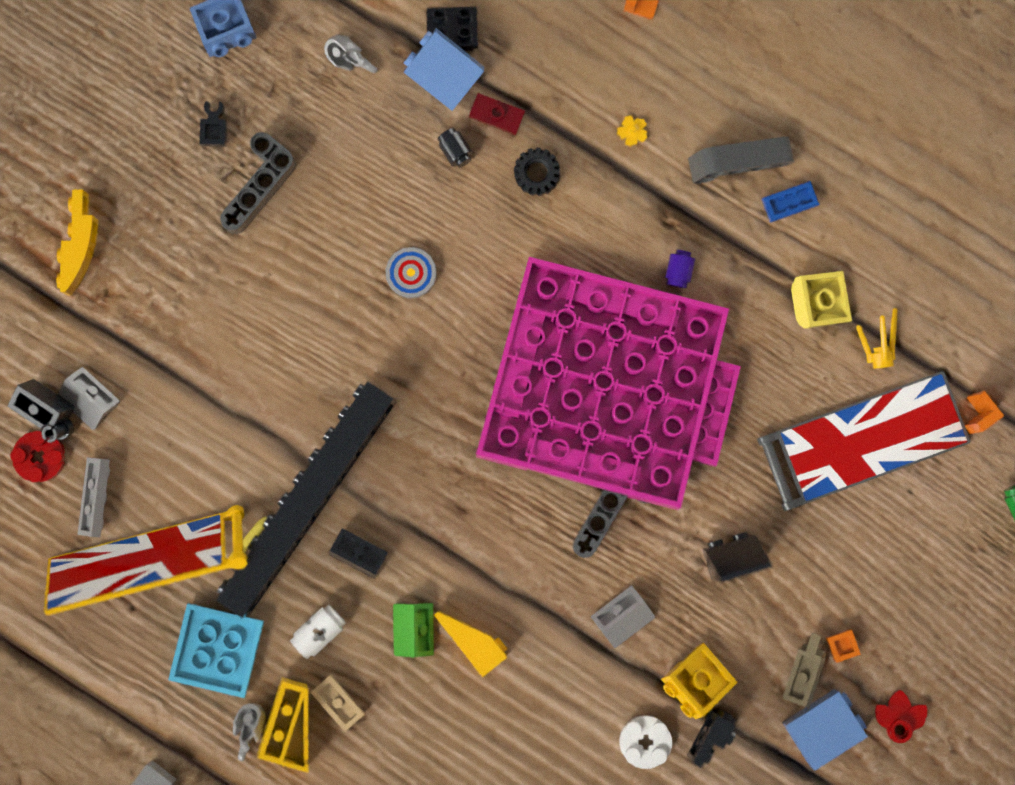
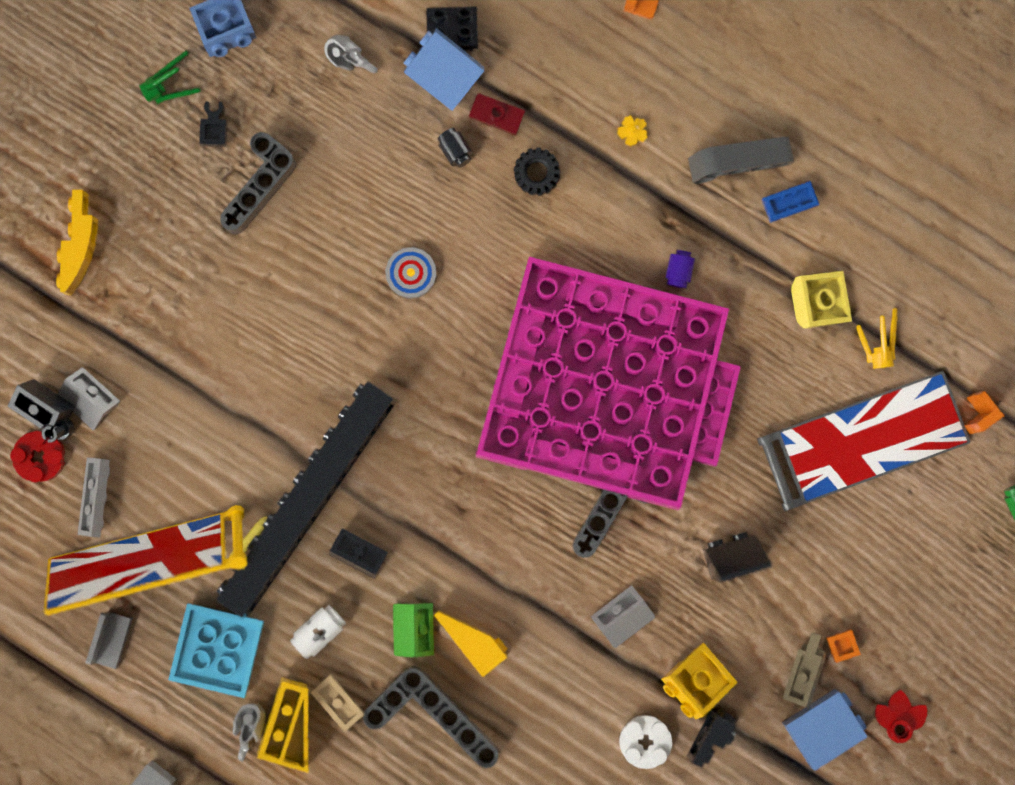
(109, 639): none -> light grey panel
(153, 86): none -> green plant
(435, 711): none -> dark grey beam

